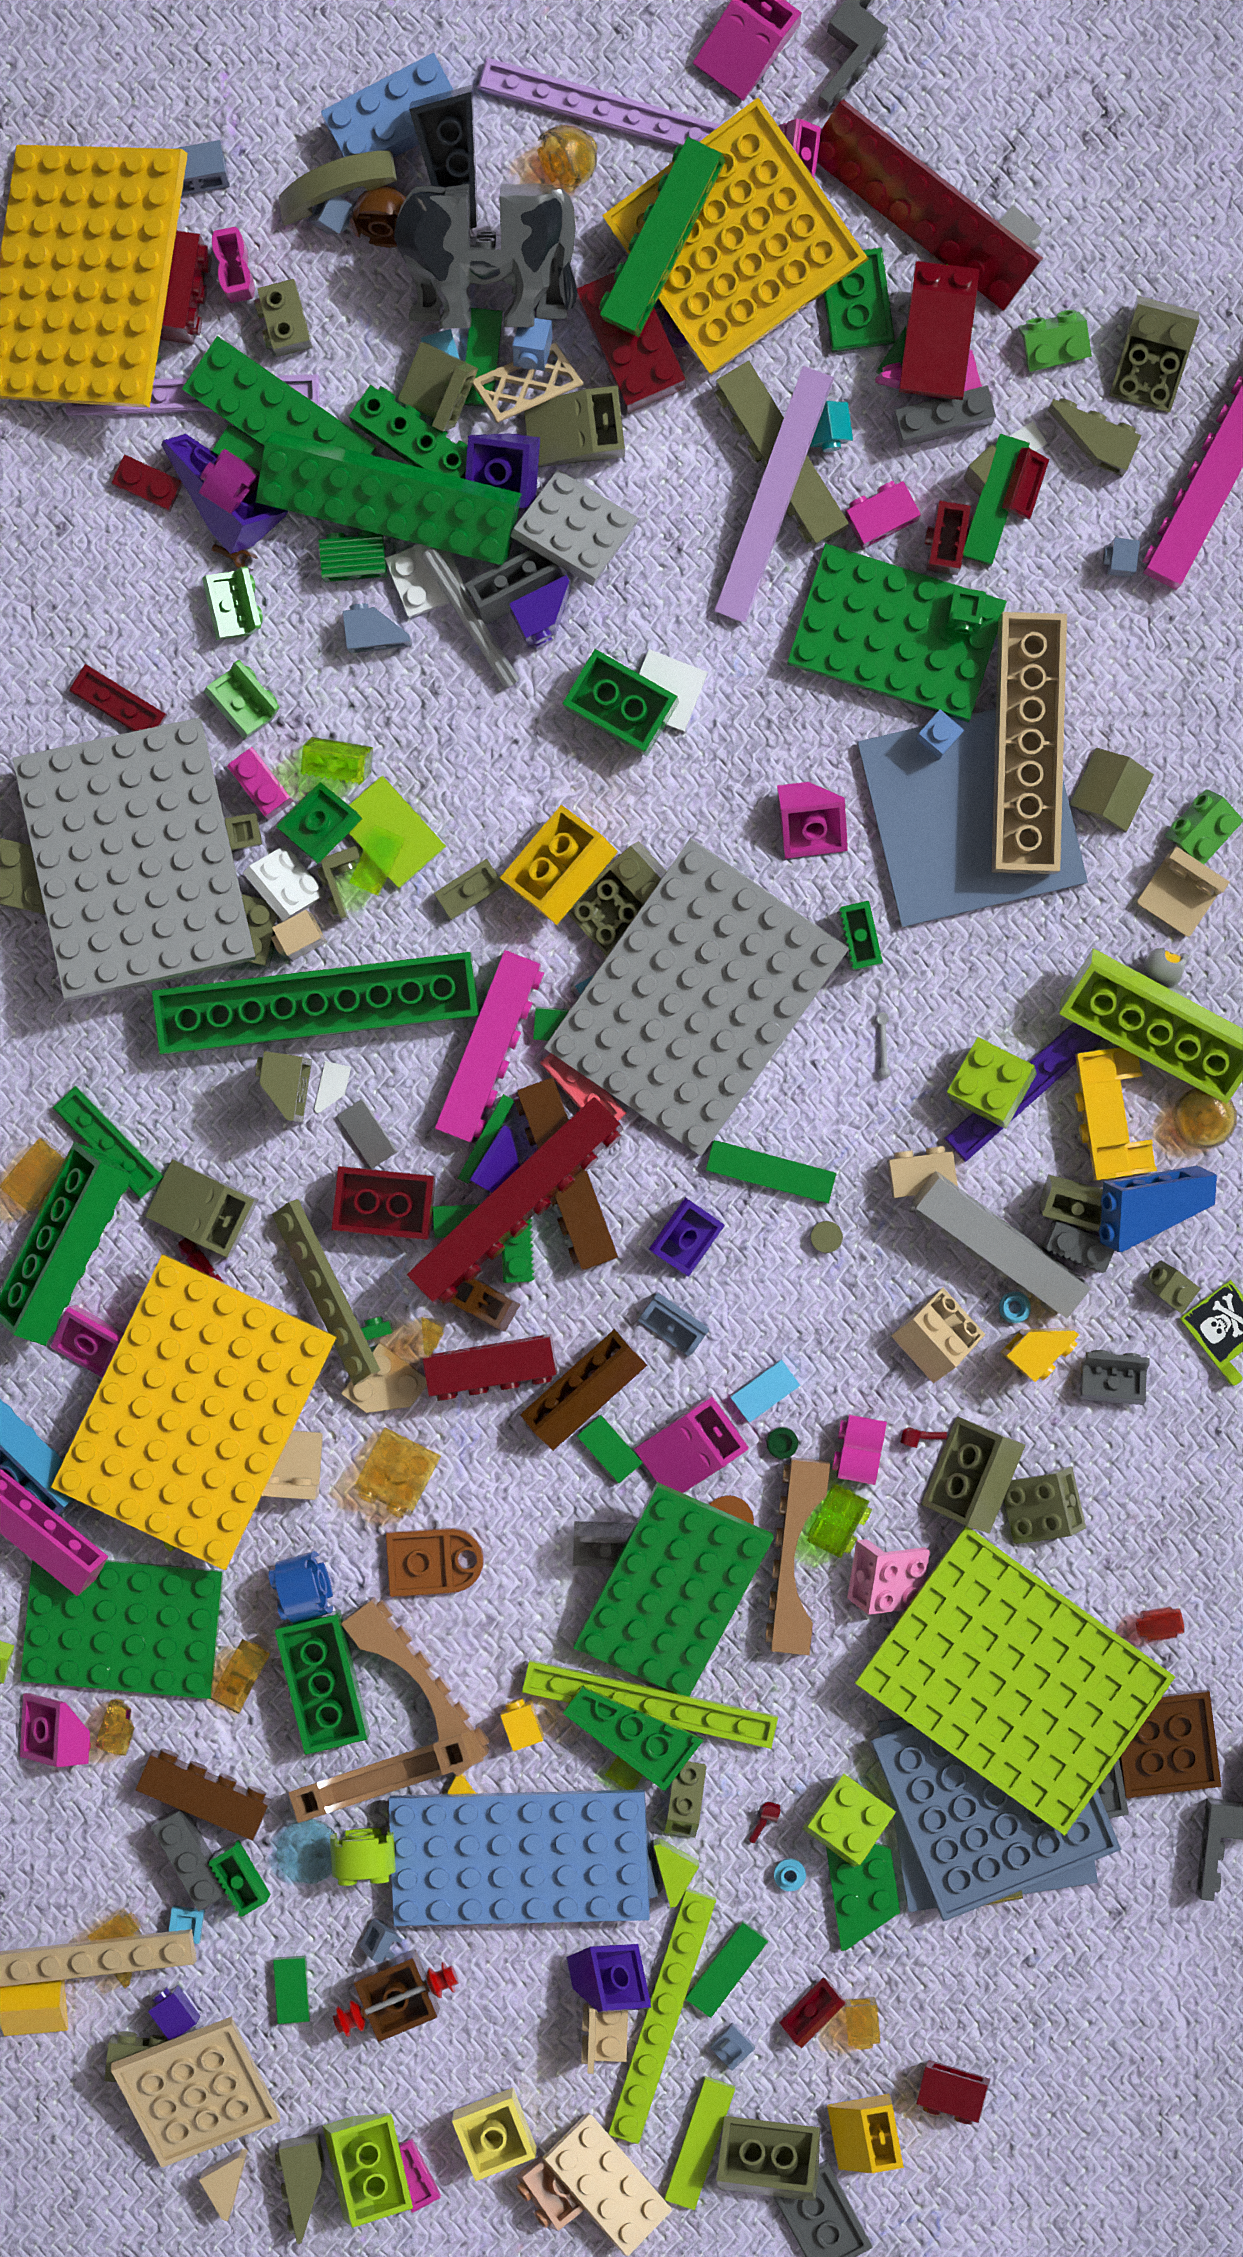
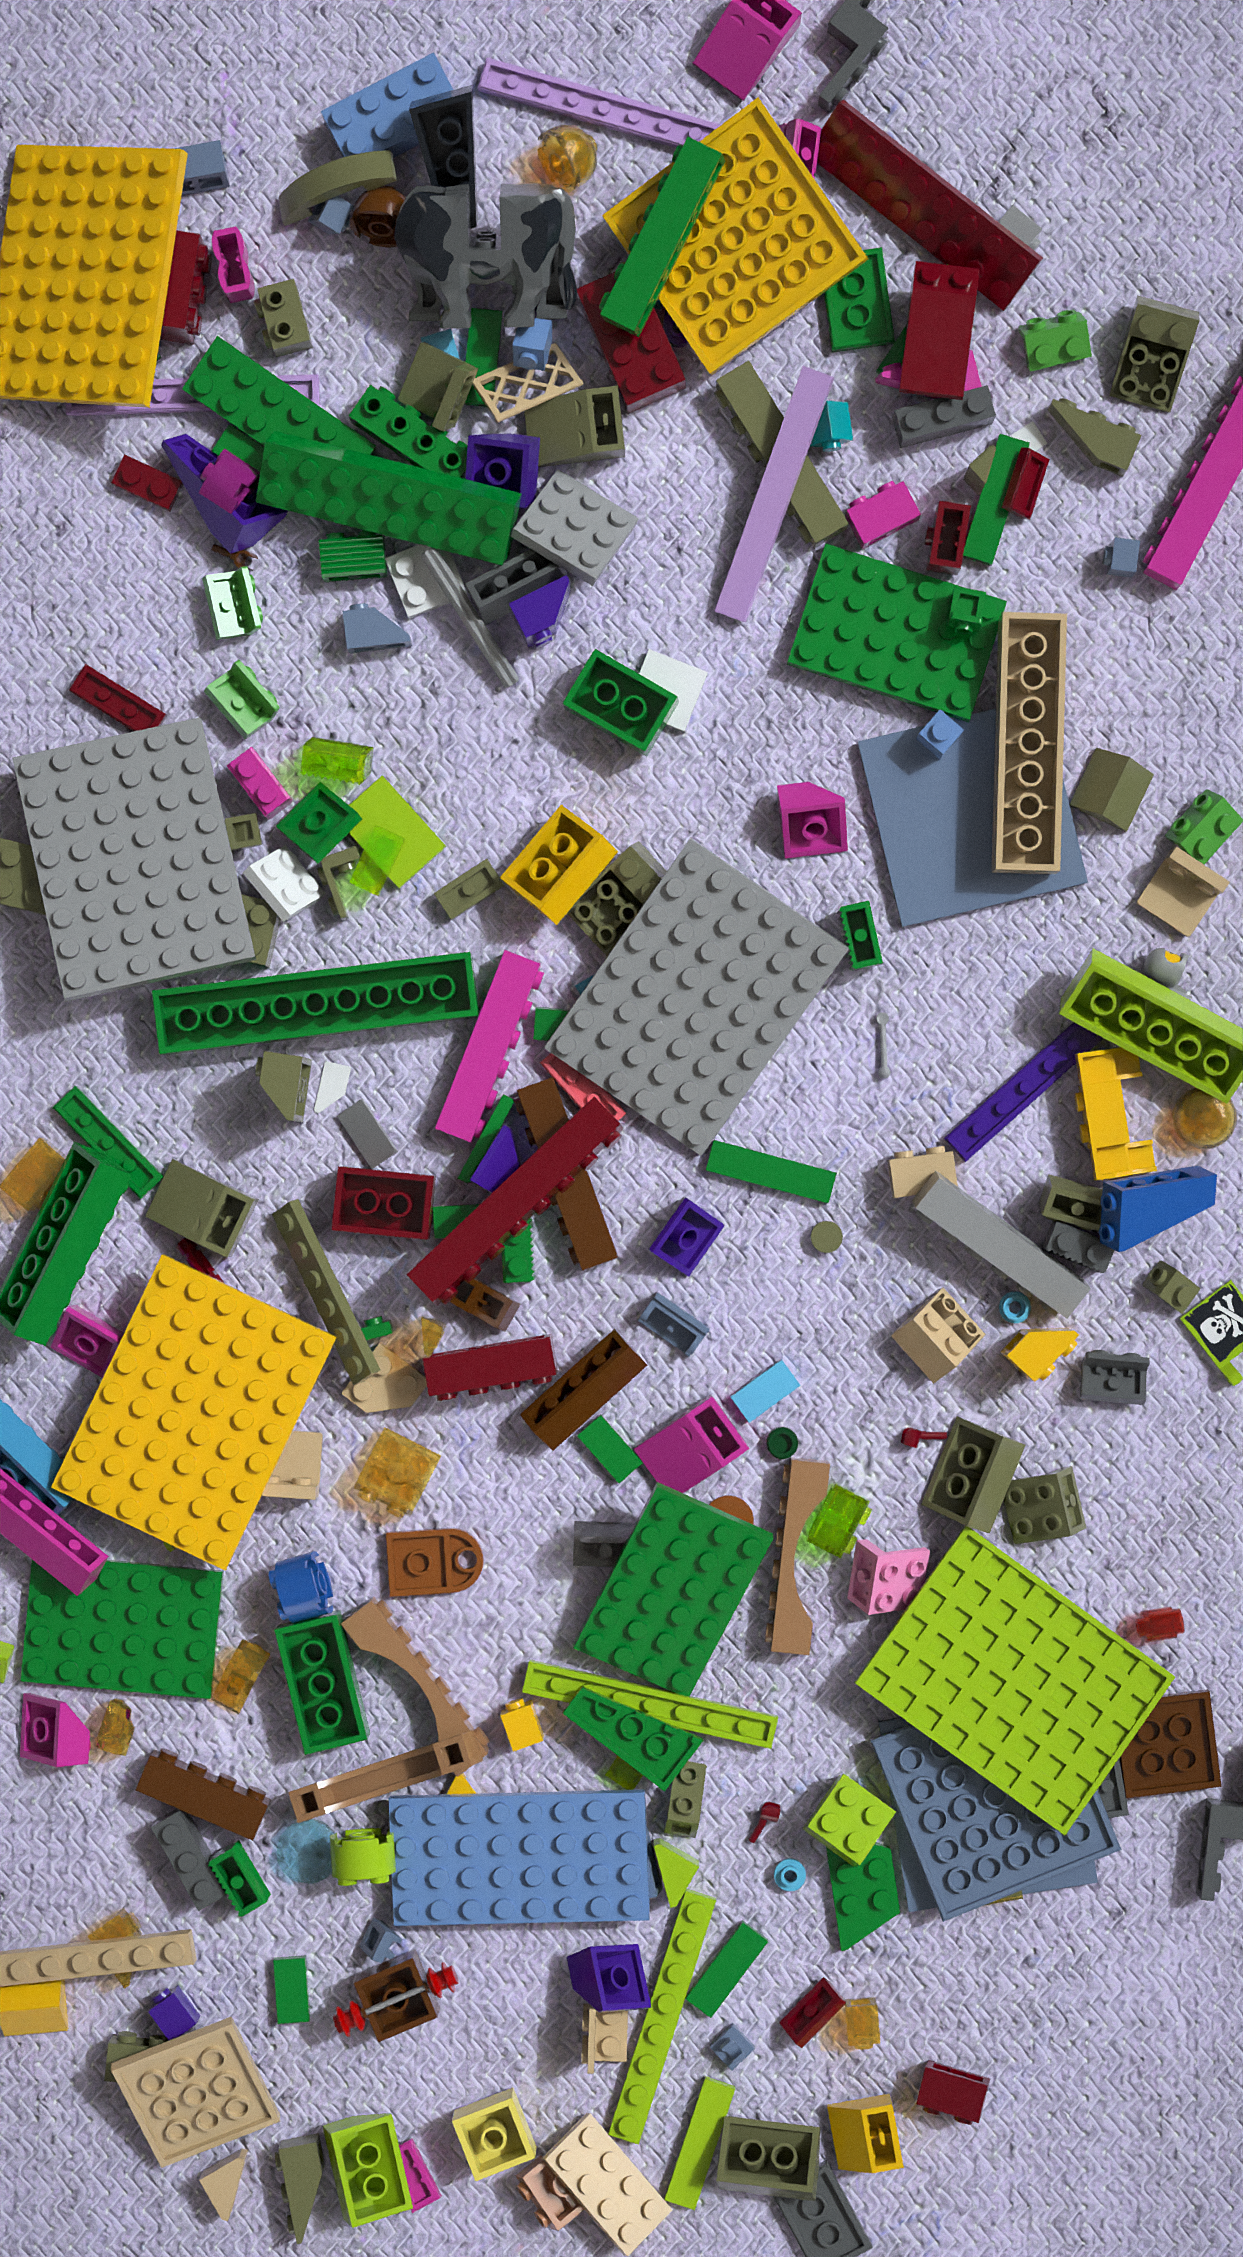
(187, 1918): medium azure plate -> none
(298, 935): tan brick -> none
(860, 1449): dark pink brick -> none
(991, 1082): lime brick -> none

